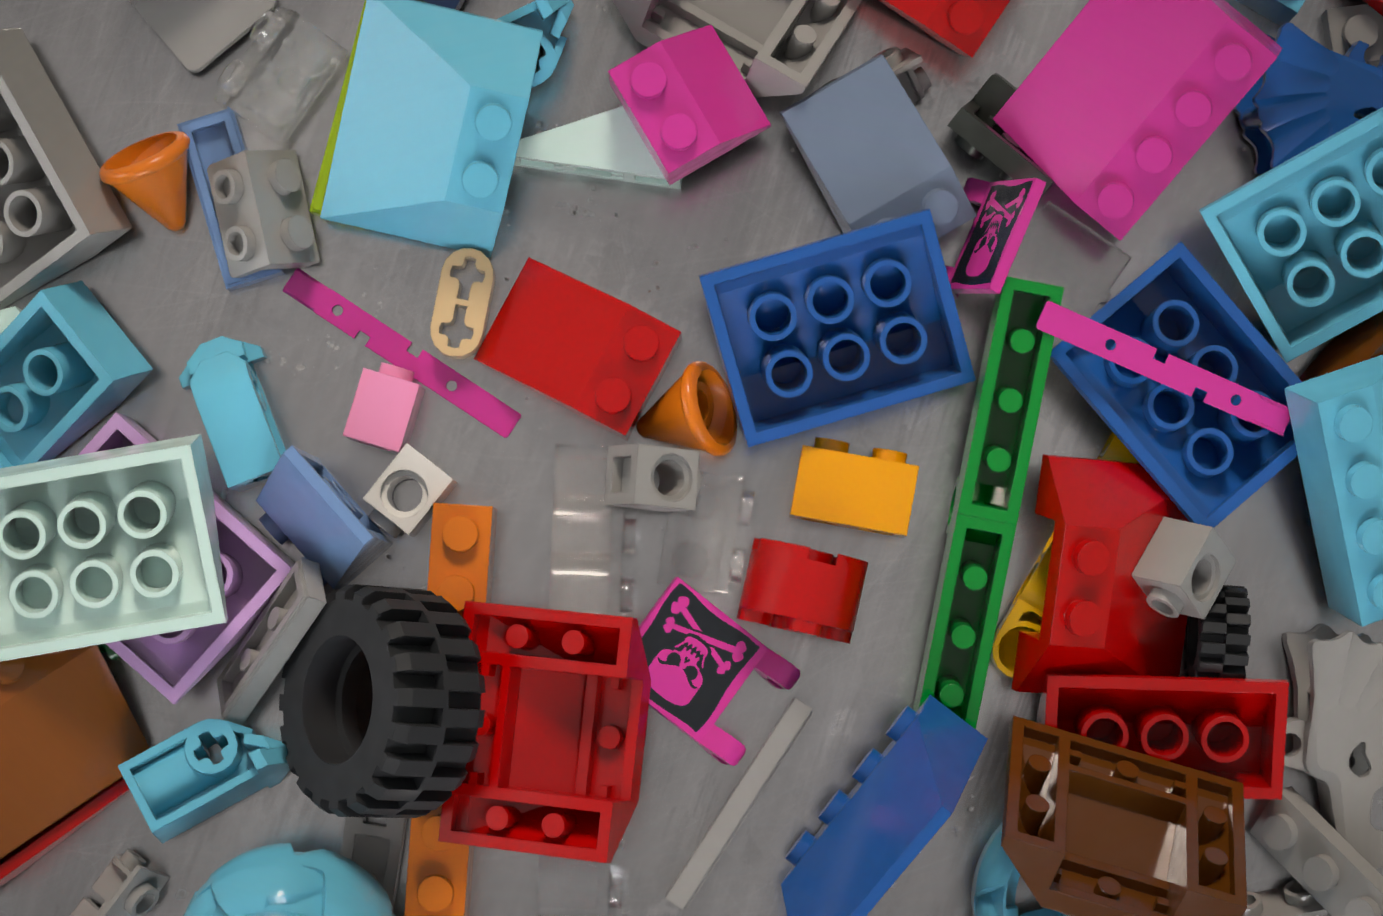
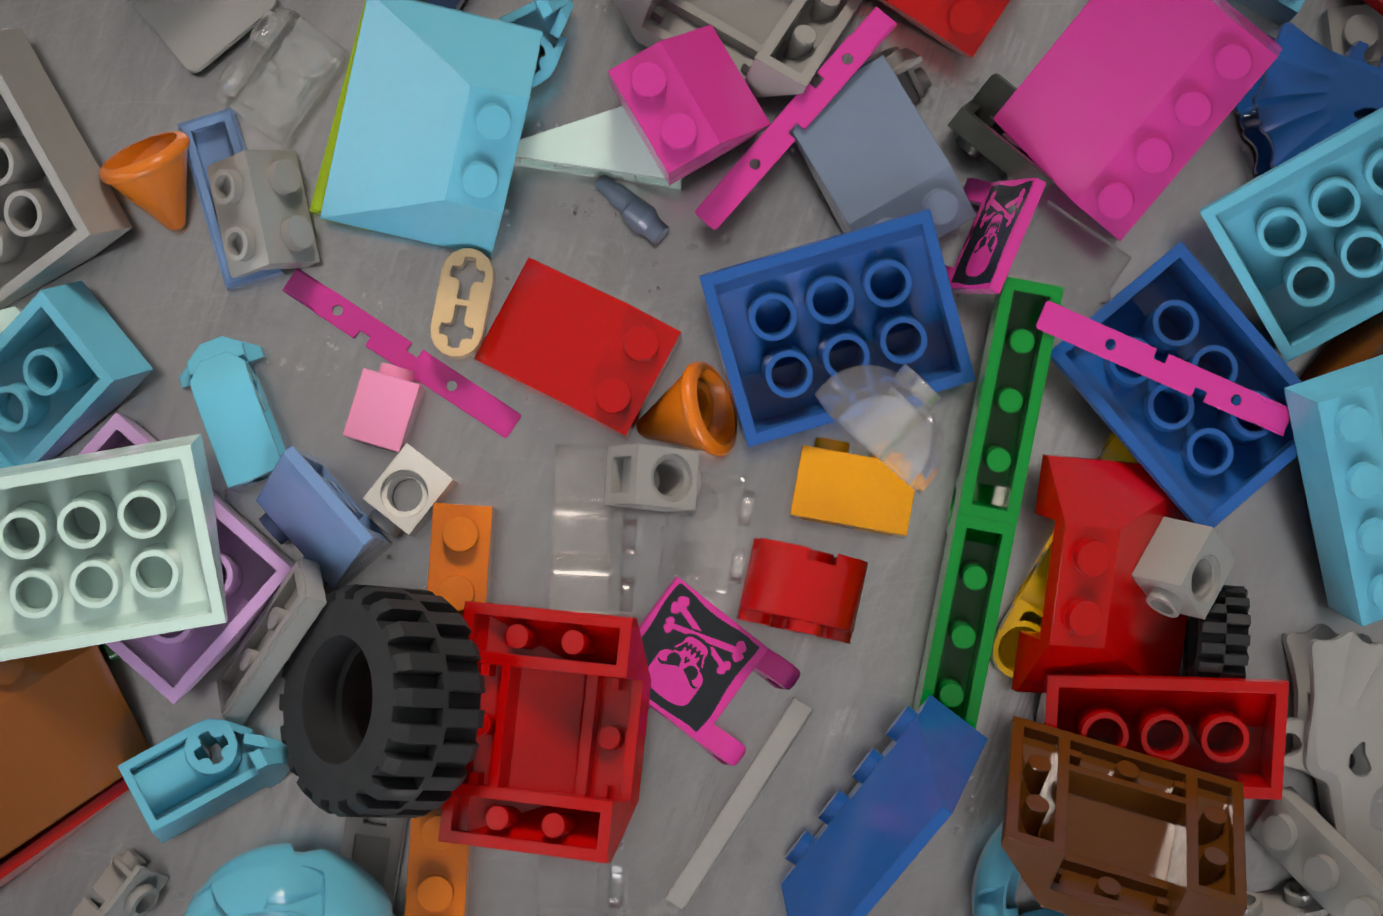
(635, 211): none -> sand blue piece
(799, 111): none -> dark pink piece
(889, 417): none -> clear brick

